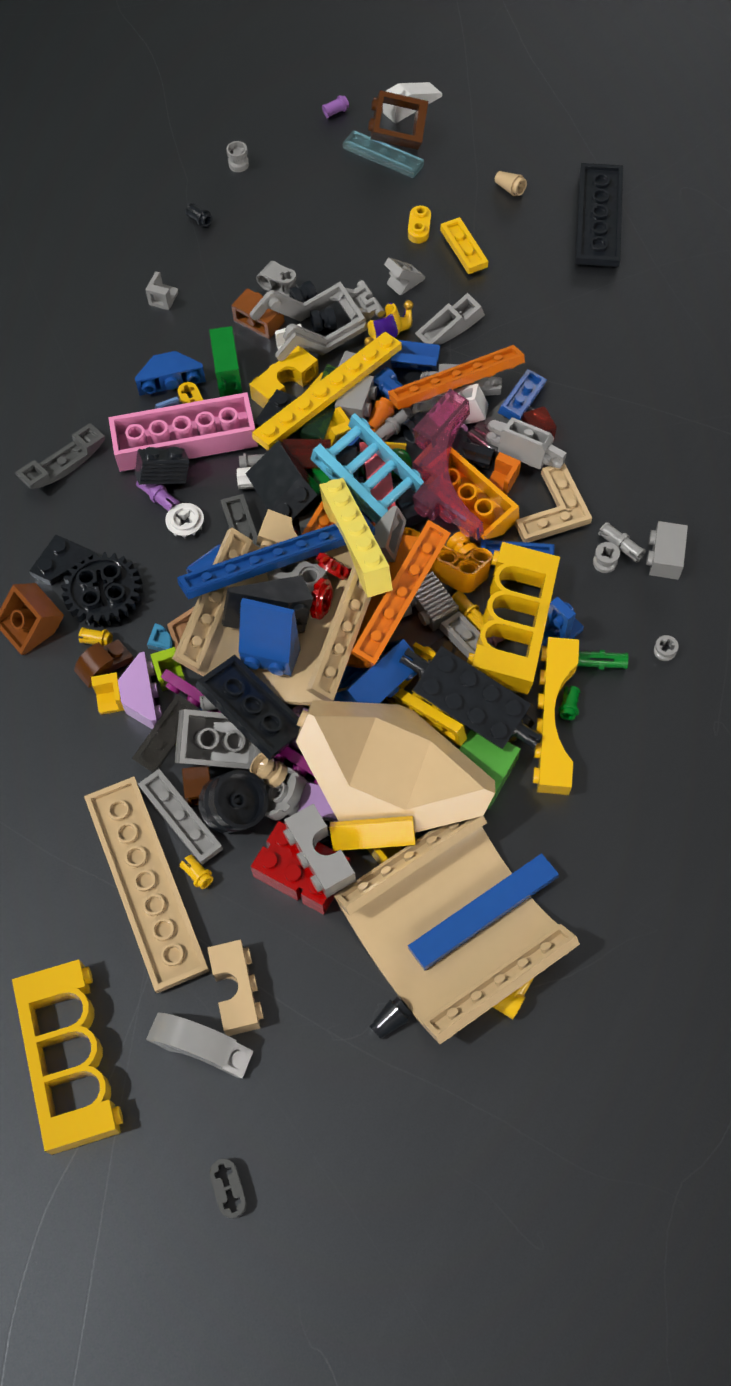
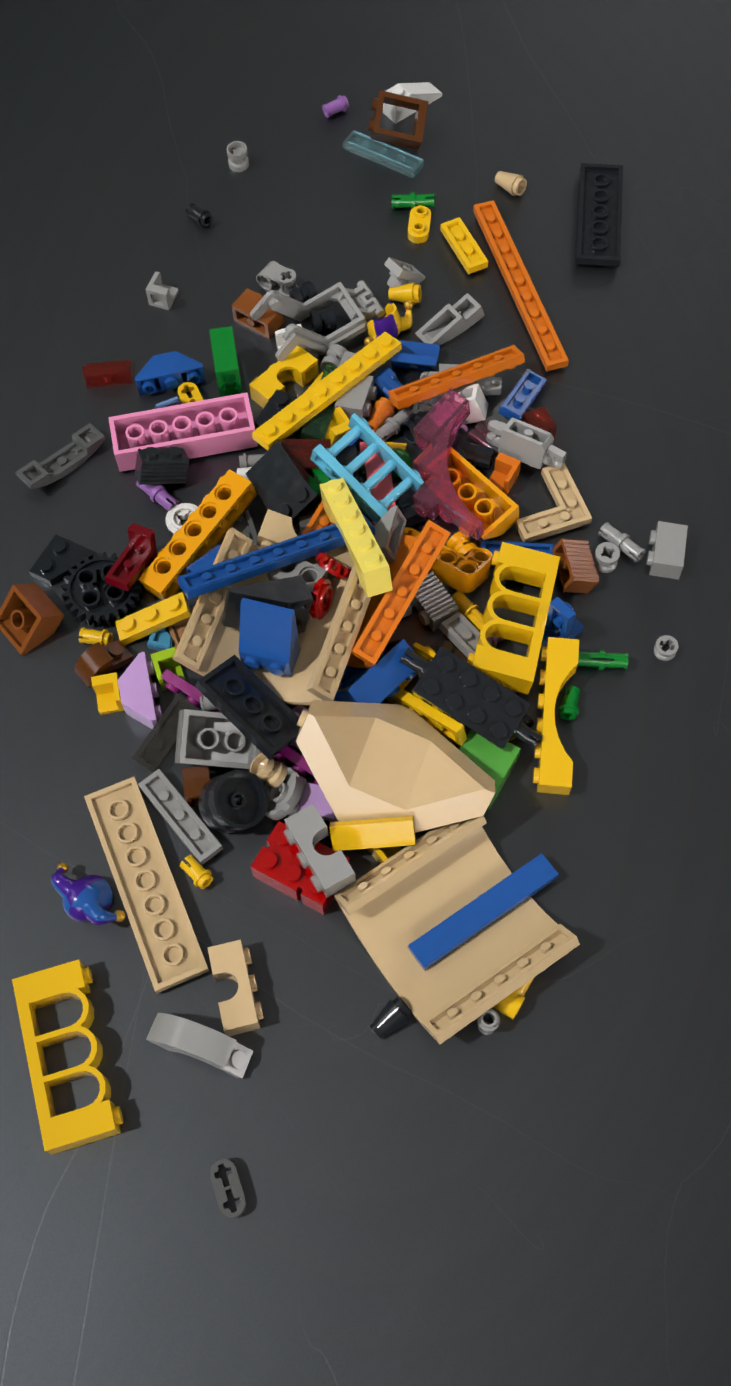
(86, 897): none -> piece
(107, 373): none -> clear red panel
(135, 557): none -> dark red bracket
(153, 618): none -> yellow plate
(210, 530): none -> light orange brick
(333, 356): none -> light grey wheel
(406, 292): none -> yellow cone
(413, 200): none -> green pin
(493, 1017): none -> light grey pin
(520, 286): none -> orange plate
(576, 566): none -> dark orange brick

